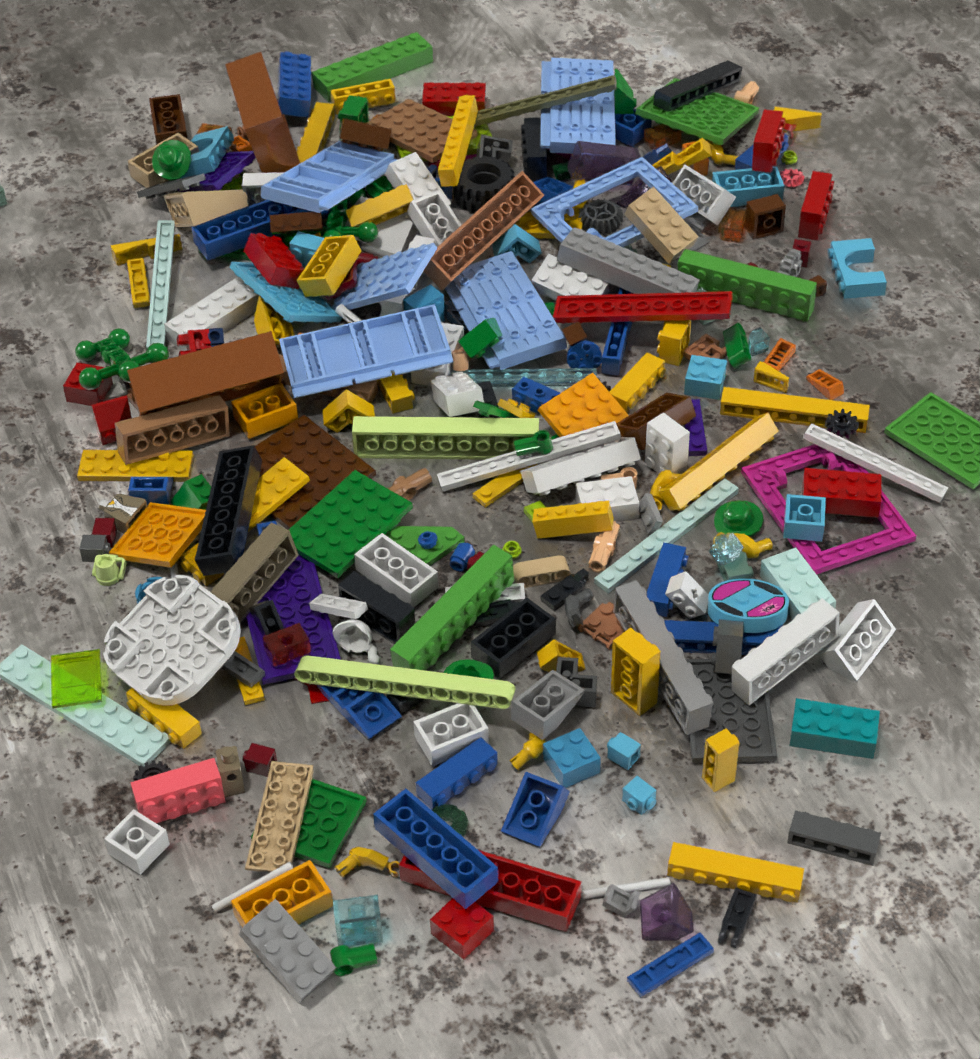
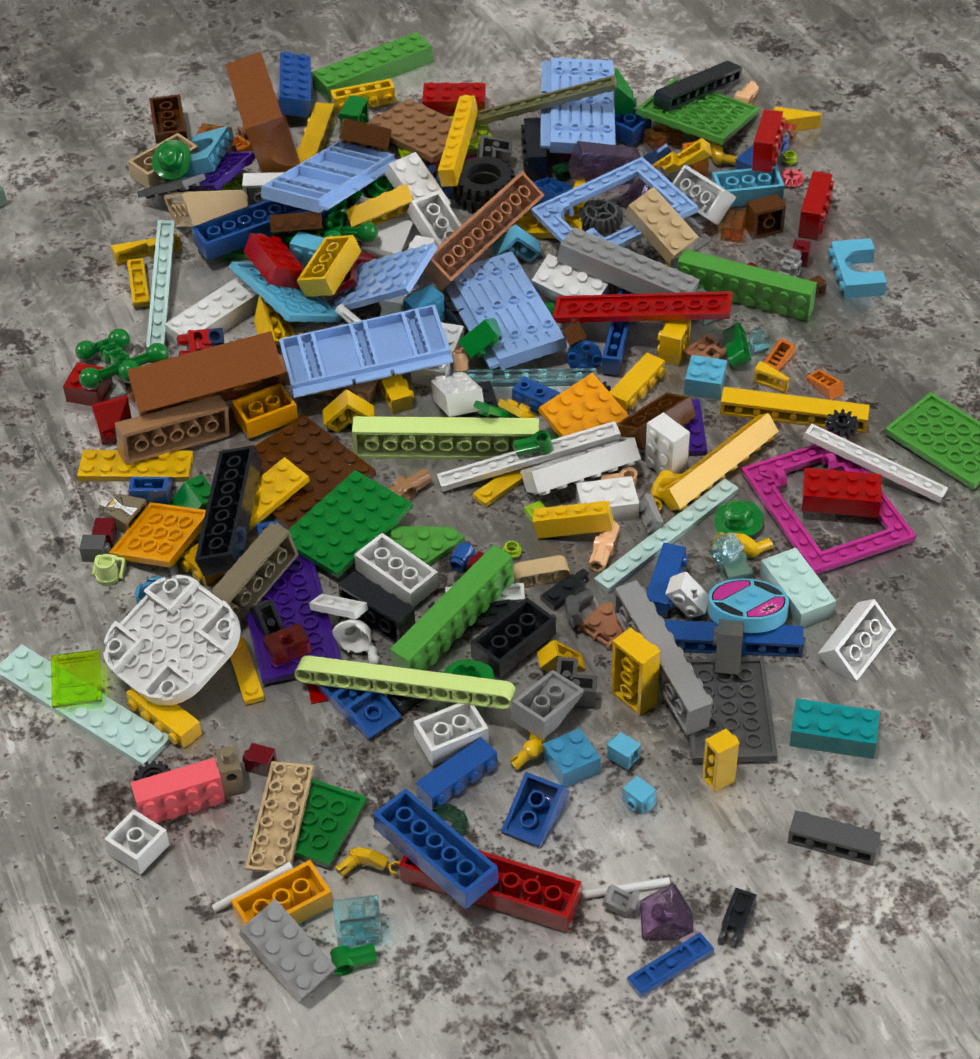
(243, 669): dark grey hinge -> none
(427, 540): blue plate -> none
(461, 928): red brick -> none
(735, 871): yellow brick -> none
(785, 651): white brick -> none
(804, 517): medium azure brick -> none

